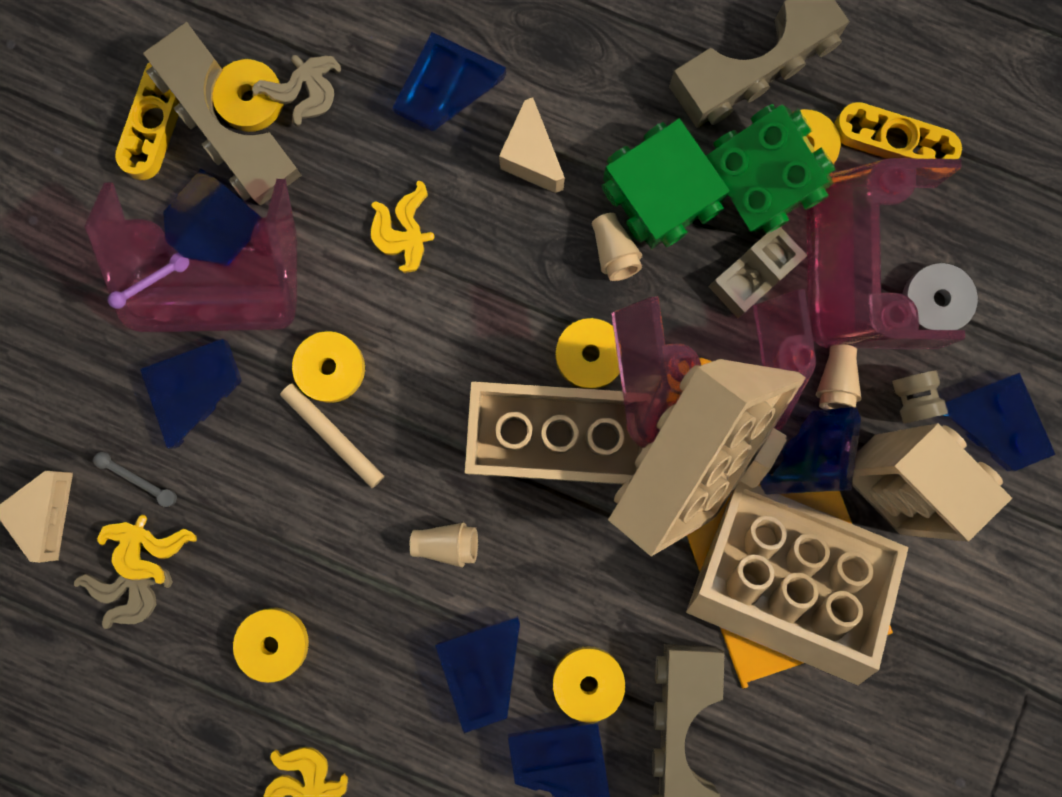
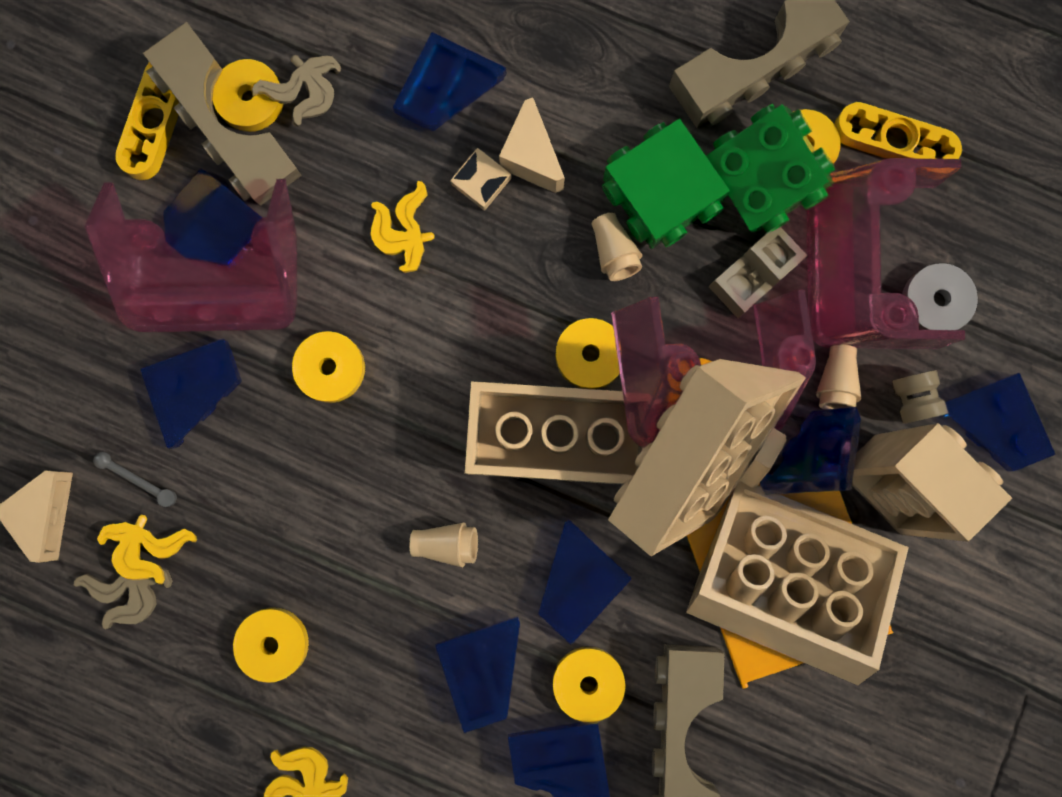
(177, 262): medium lavender hinge -> none
(332, 435): tan bar -> none
(481, 179): none -> tan tile
(579, 584): none -> clear blue wing

